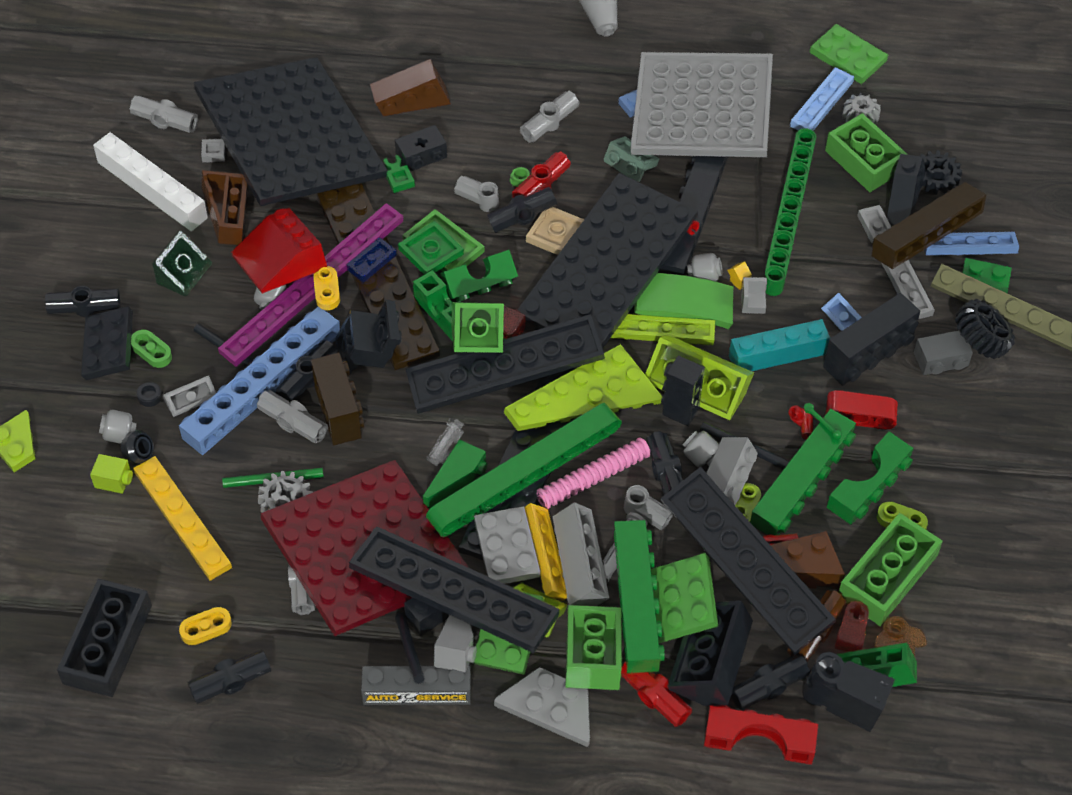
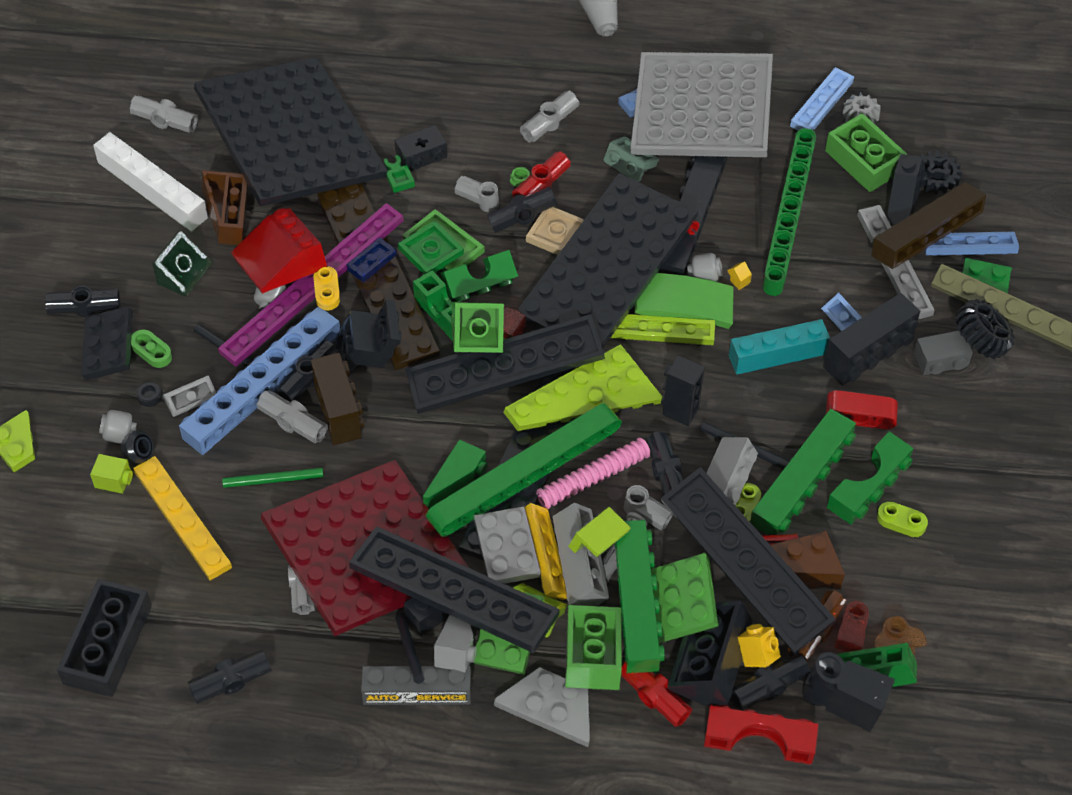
(204, 625): yellow plate -> none
(213, 150): light grey plate -> none
(285, 490): light grey gear -> none
(410, 90): reddish brown wedge -> none
(451, 434): clear wing -> none
(600, 533): none -> lime panel
(700, 448): light grey head -> none
(723, 381): lime slope -> none
(753, 295): light grey panel -> none
(759, 646): none -> yellow brick
(802, 419): red arm -> none
(809, 408): green hinge -> none
(848, 53): bright green plate -> none
(890, 567): bright green brick -> none

